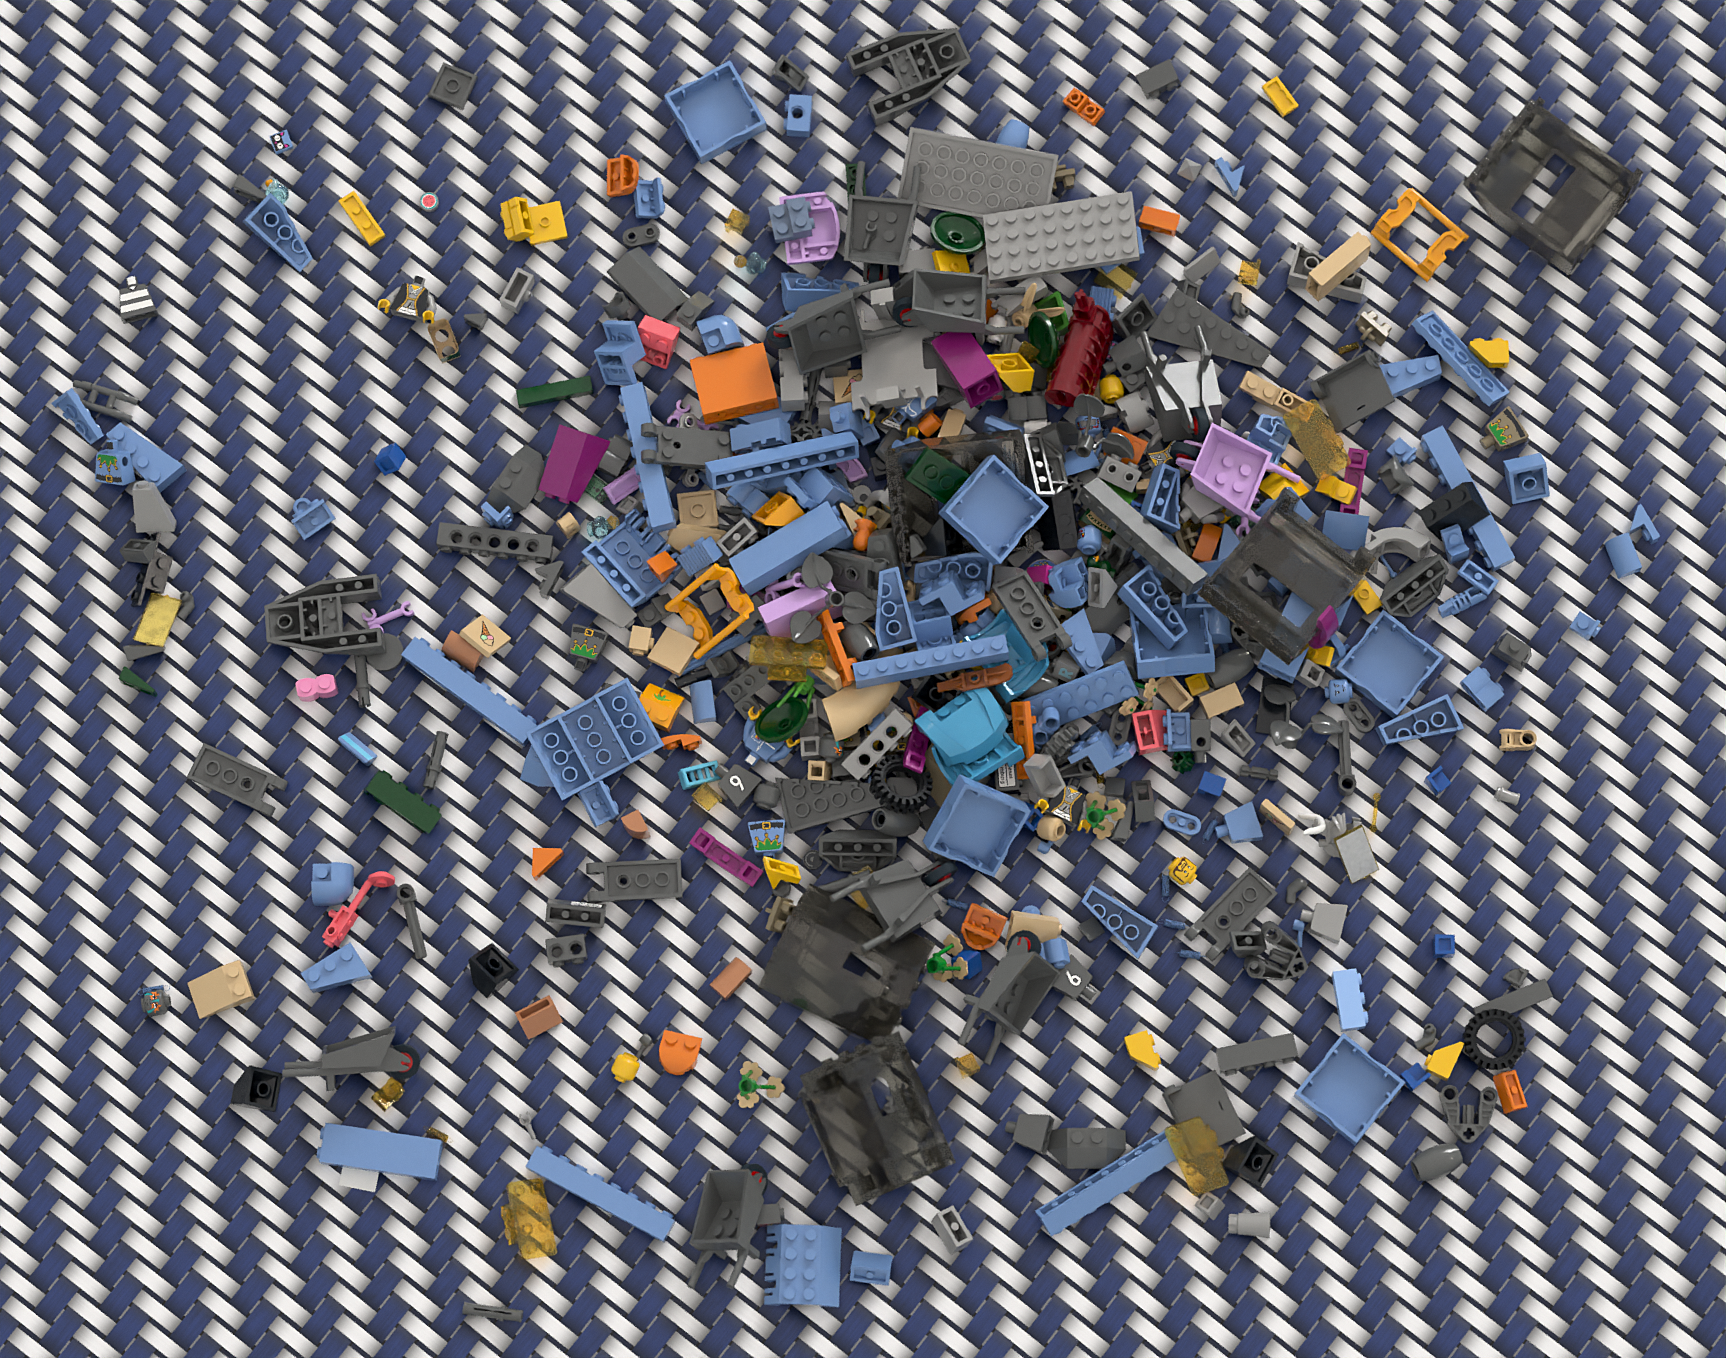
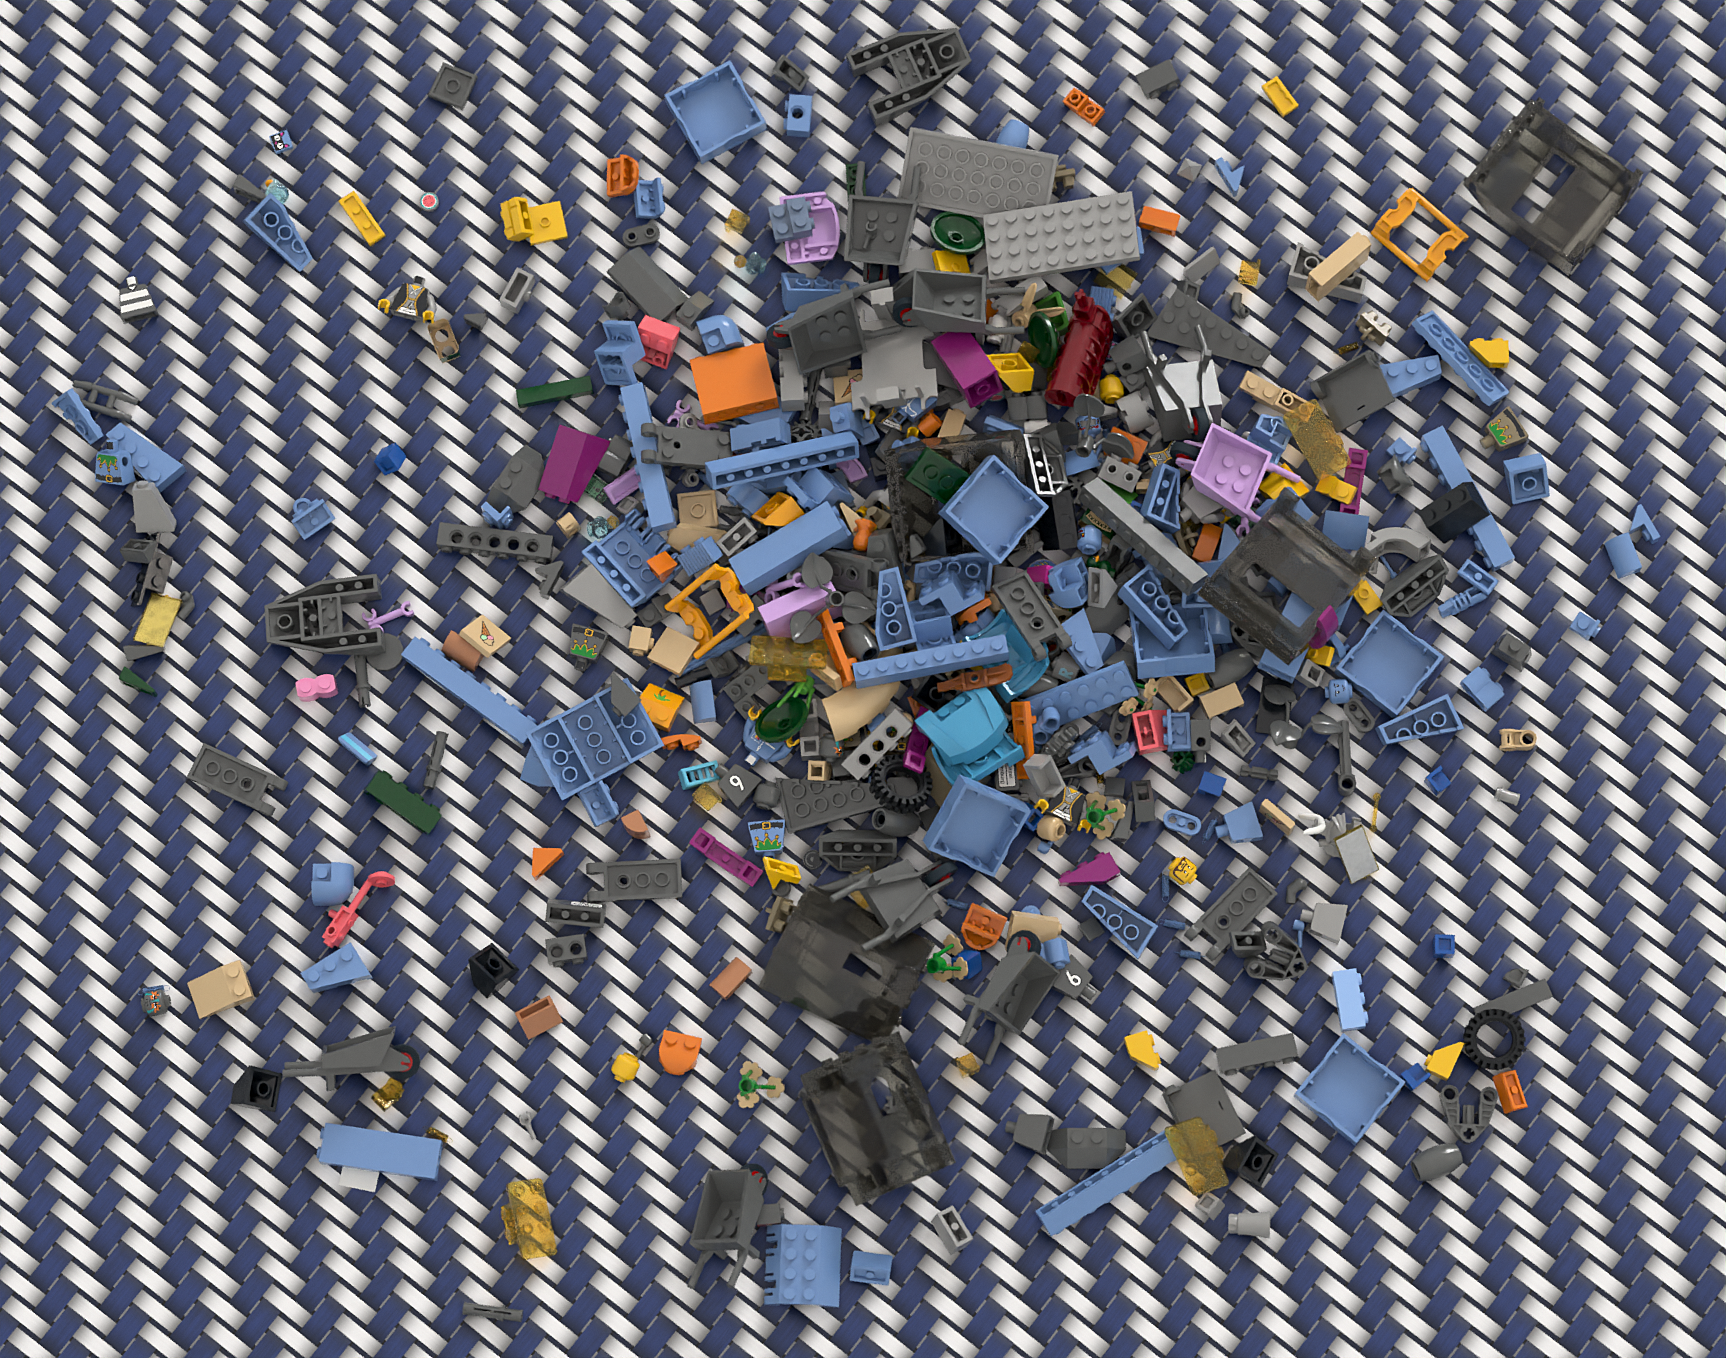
(412, 921): dark grey axle -> none
(601, 1194): medium blue brick -> none
(622, 697): none -> dark grey slope
(860, 494): light grey tile -> none
(1094, 873): none -> magenta slope
(1428, 1037): dark grey arm -> none
(1454, 544): medium blue slope -> none

